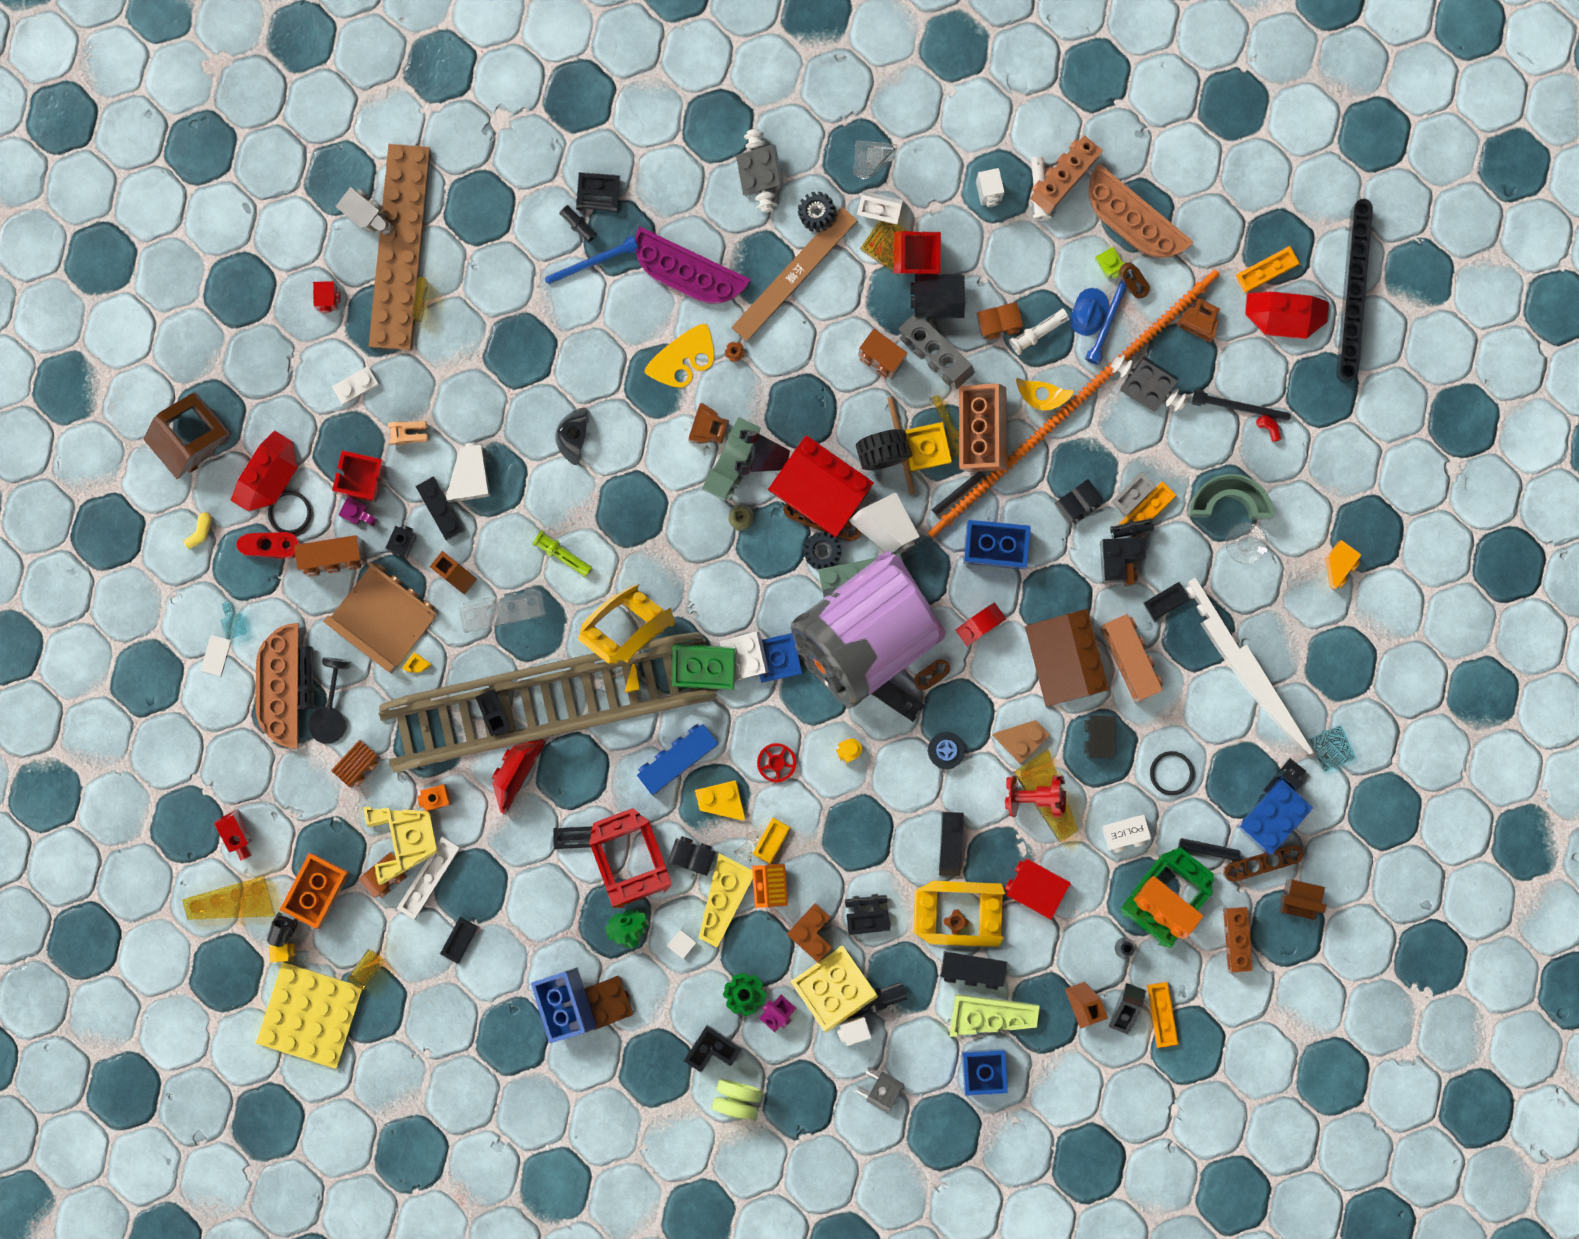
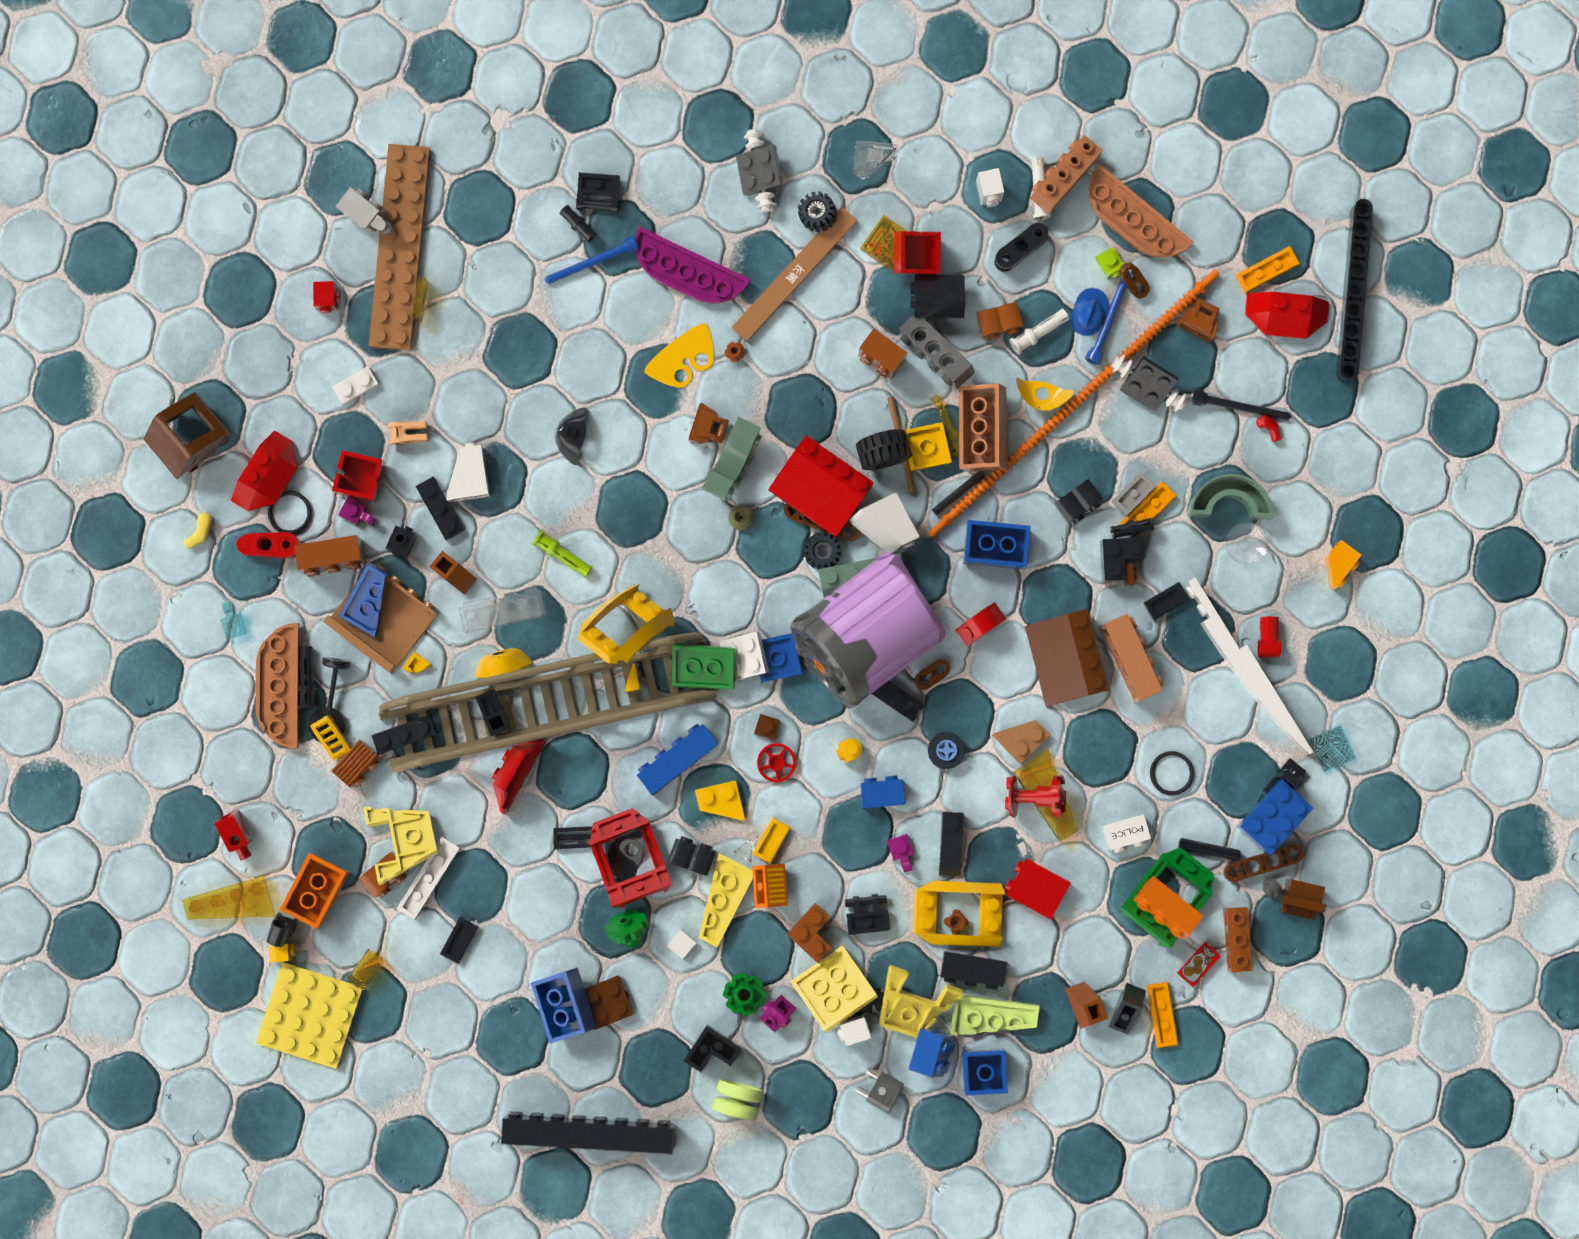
(215, 655): white sticker -> none
(337, 733): none -> yellow slope
(366, 600): none -> blue wing
(404, 734): none -> black plate
(441, 794): orange brick -> none
(509, 661): none -> yellow piece
(588, 1133): none -> black brick
(619, 861): none -> black piece
(765, 454): black flag -> none
(767, 727): none -> reddish brown plate
(880, 207): white panel -> none
(882, 793): none -> blue brick
(901, 849): none -> magenta plate
(910, 1012): none -> light yellow wing
(932, 1052): none -> blue brick
(1015, 256): none -> black piece
(1100, 737): clear smoke brick -> none
(1119, 948): black cone -> none
(1198, 964): none -> tile
(1269, 643): none -> red piece
(1272, 888): none -> dark grey plate

